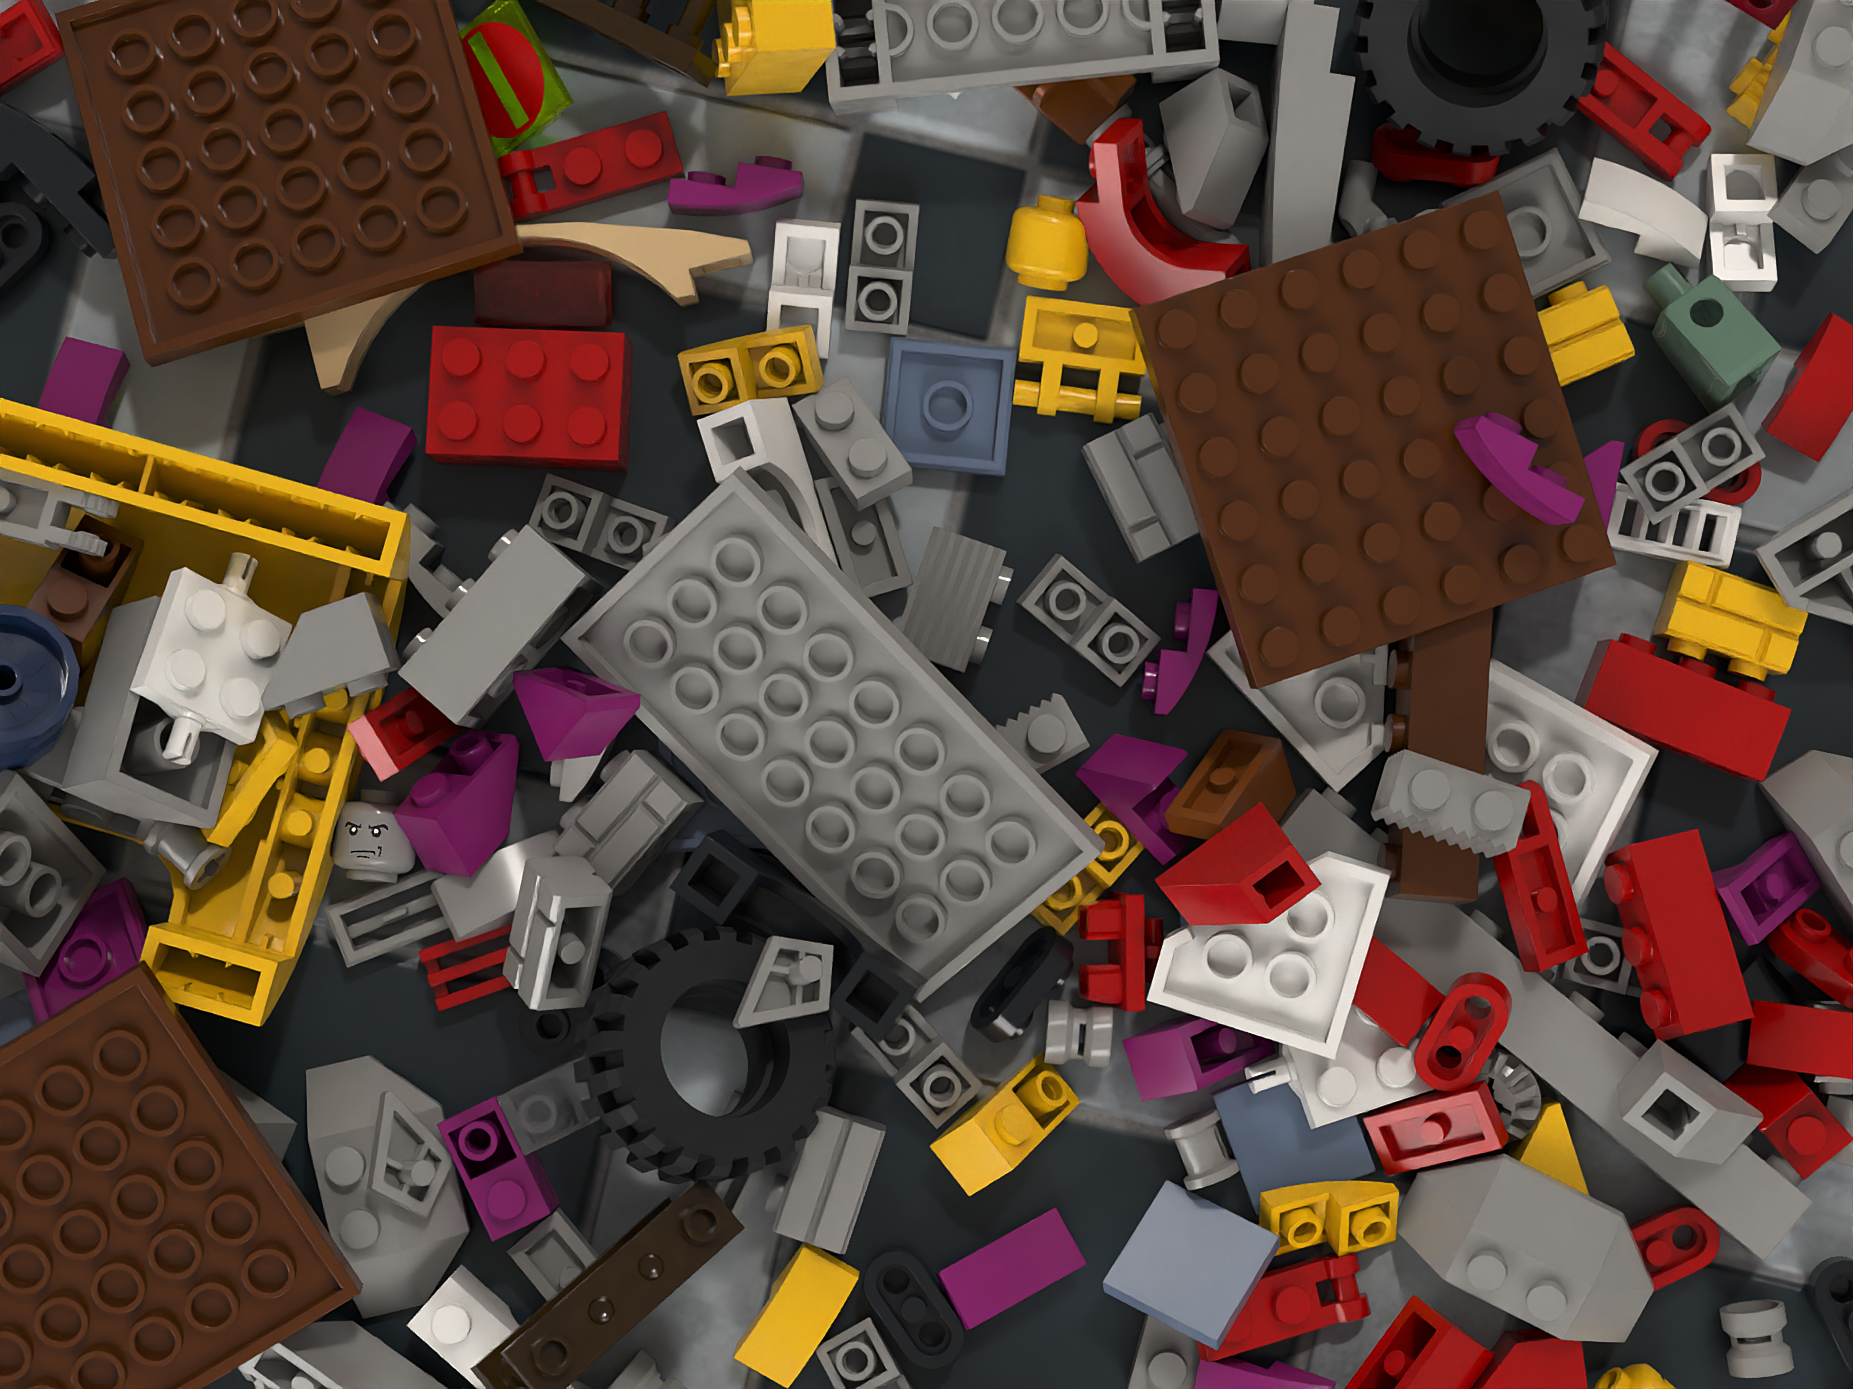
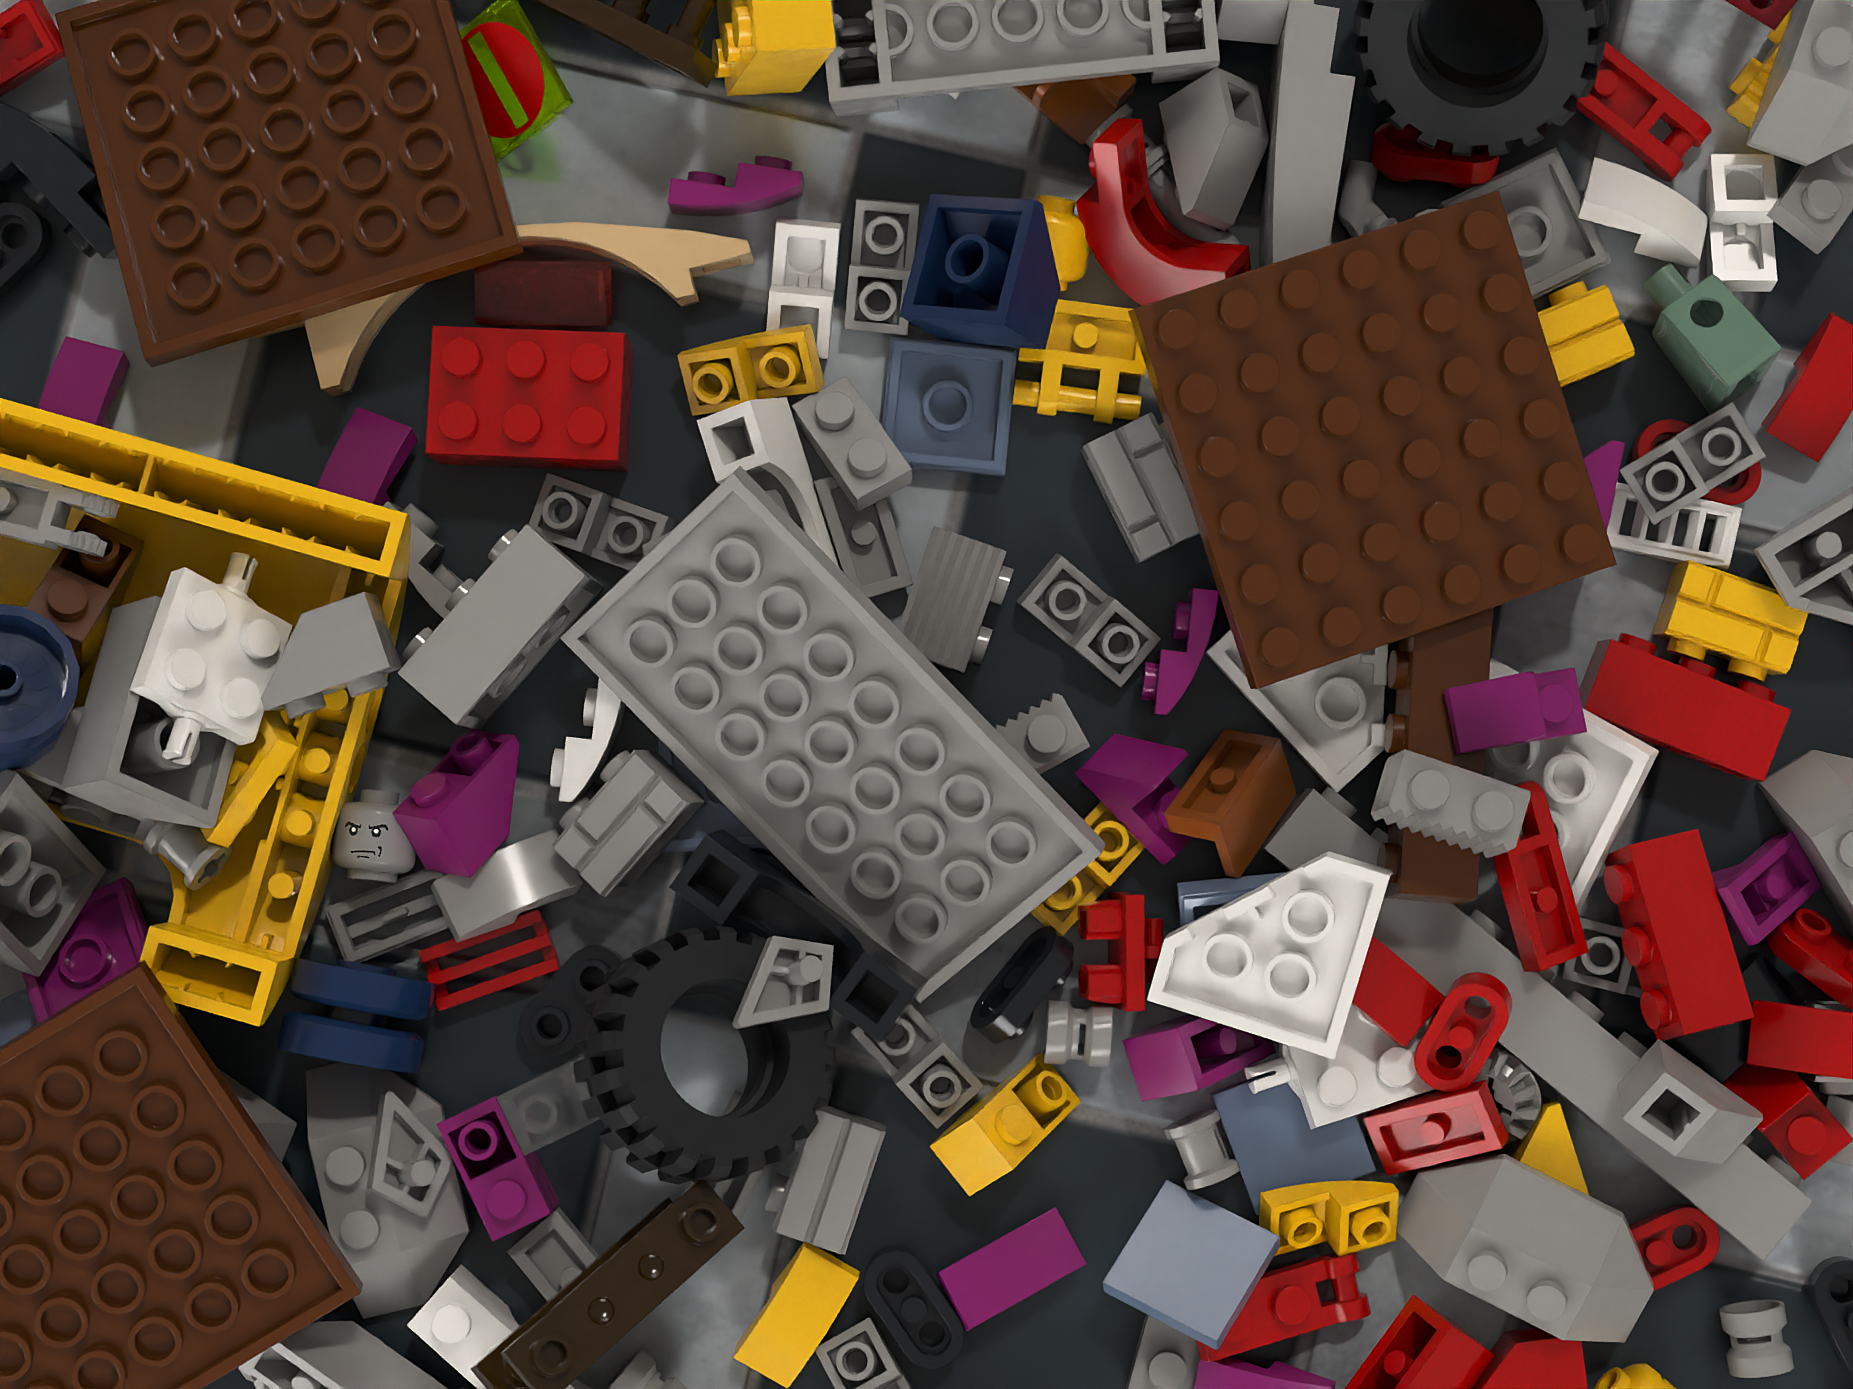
(356, 1015): none -> dark blue wheel
(400, 732): red plate -> none
(557, 932): light grey brick -> none
(572, 710): magenta slope -> none
(593, 167): red plate -> none
(983, 272): none -> dark blue slope
(1240, 874): red slope -> none
(1504, 459): magenta slope -> none
(1515, 710): none -> magenta slope

